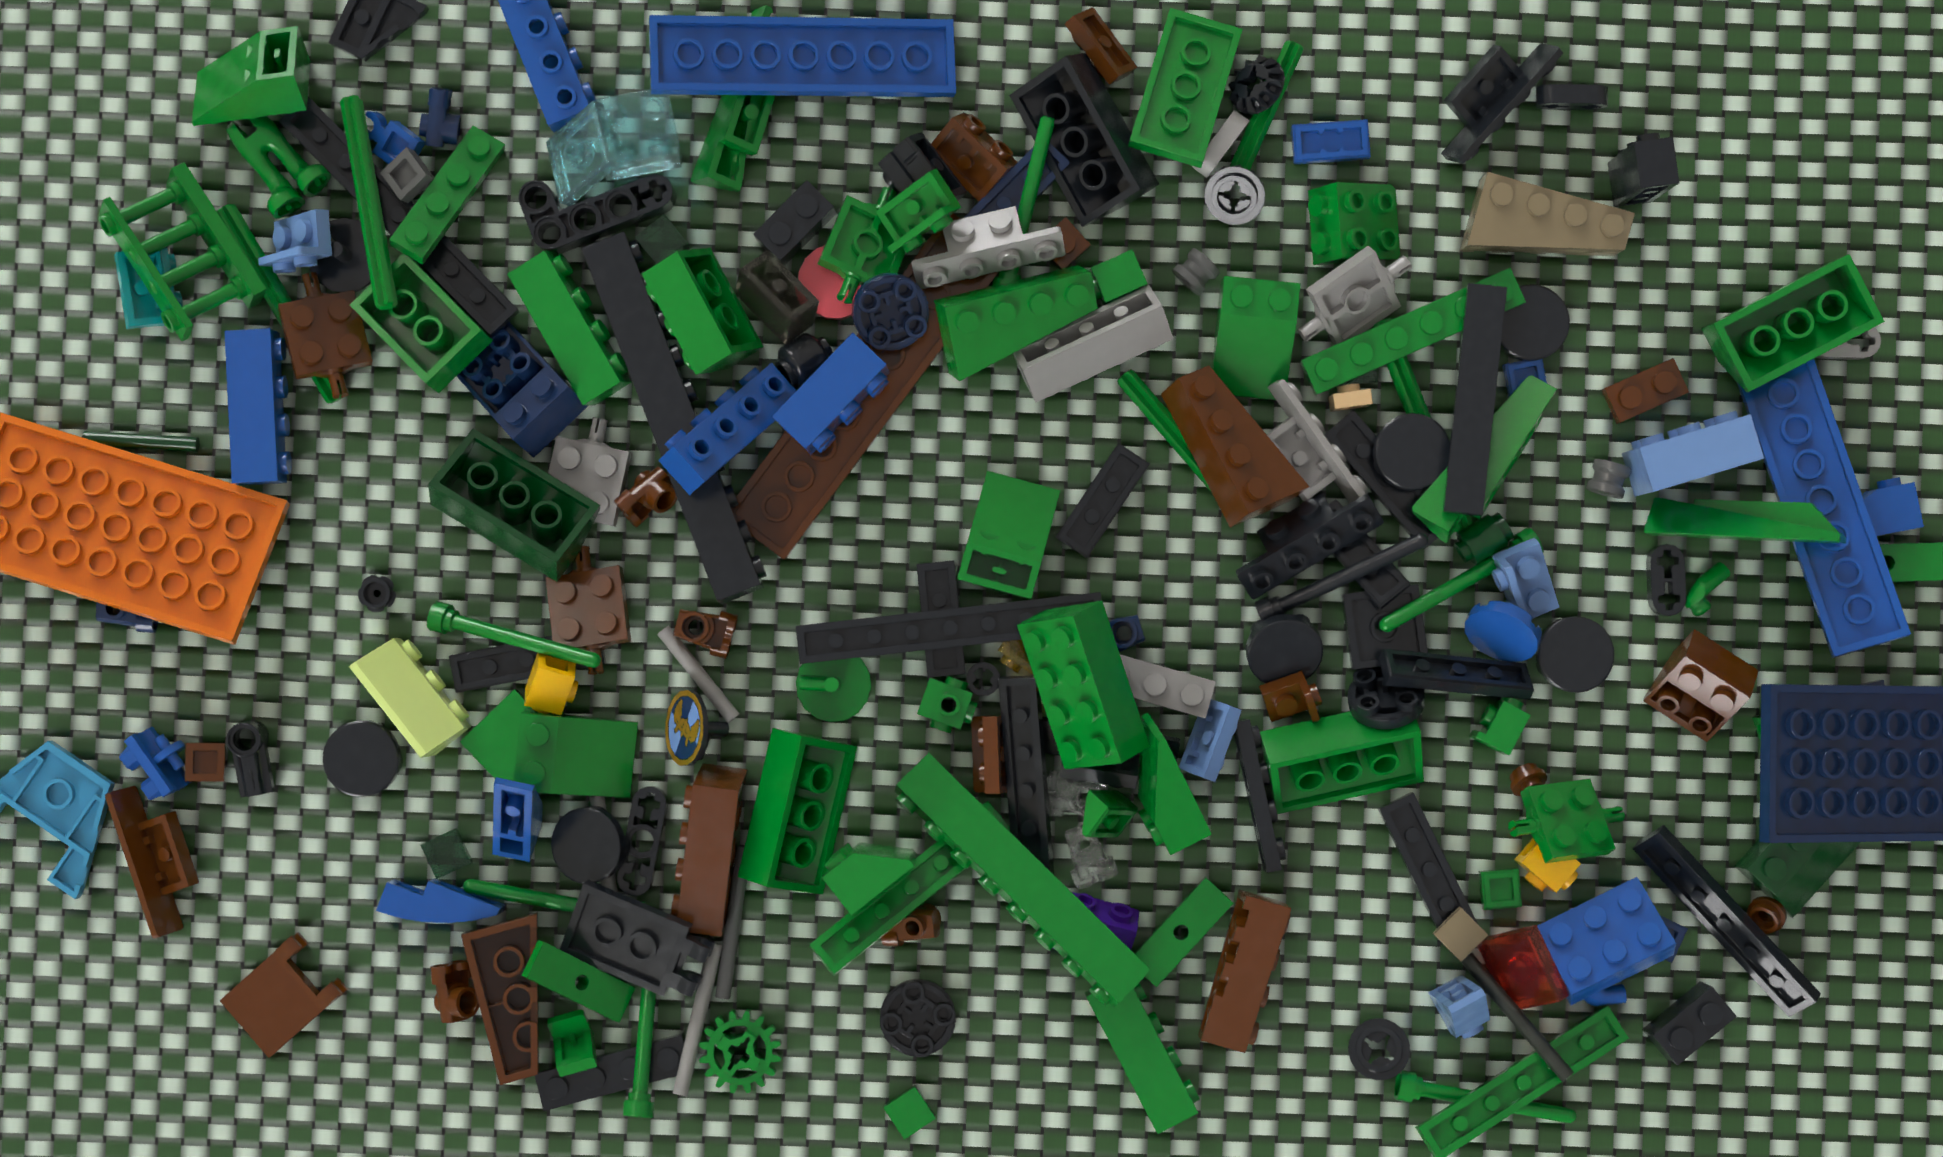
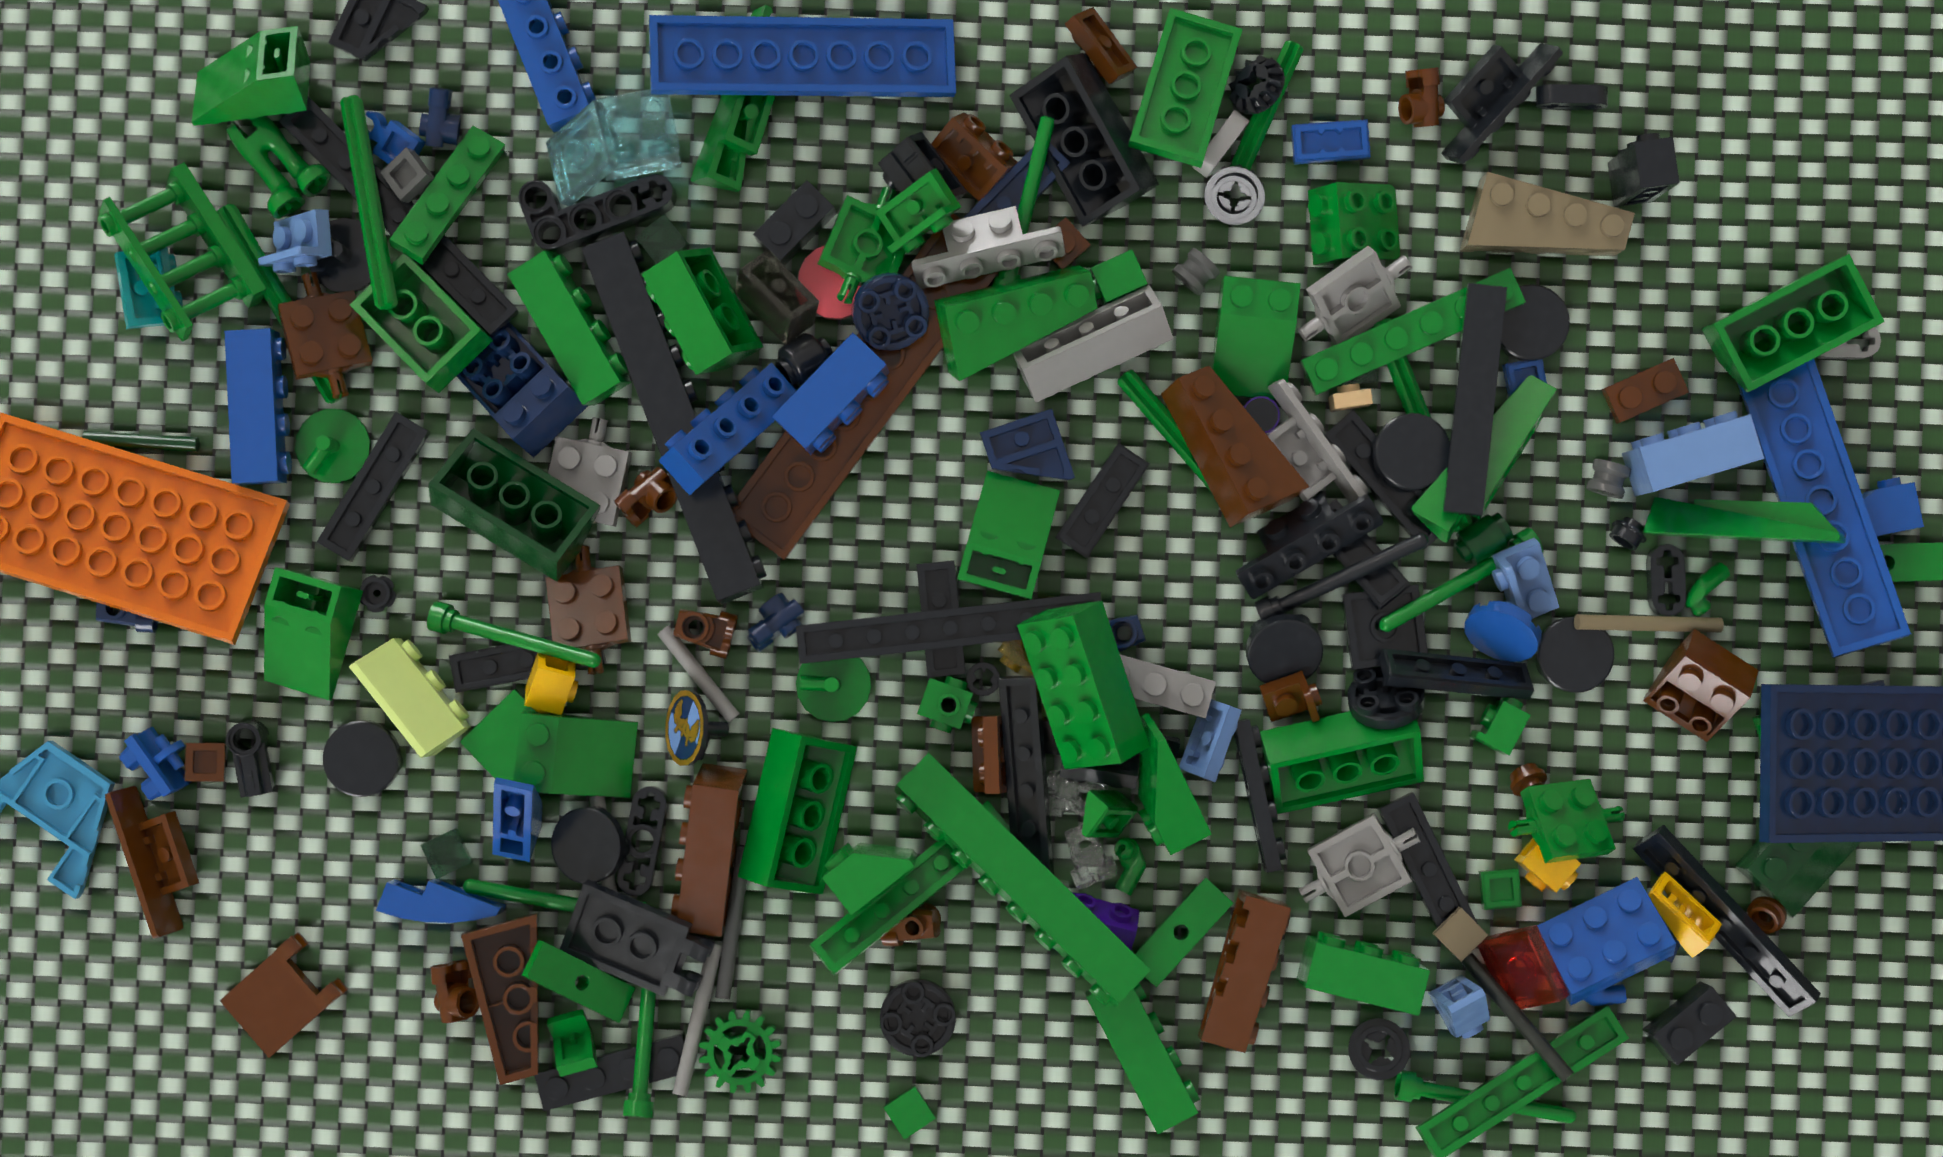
(307, 631): none -> green slope
(332, 445): none -> green shield
(373, 487): none -> black plate
(779, 618): none -> dark blue plate
(1029, 447): none -> dark blue wing
(1132, 863): none -> green arm
(1264, 412): none -> black tile
(1359, 865): none -> light grey plate
(1363, 973): none -> green brick
(1423, 103): none -> reddish brown plate
(1628, 533): none -> black plate
(1648, 623): none -> dark tan bar
(1684, 915): none -> yellow slope

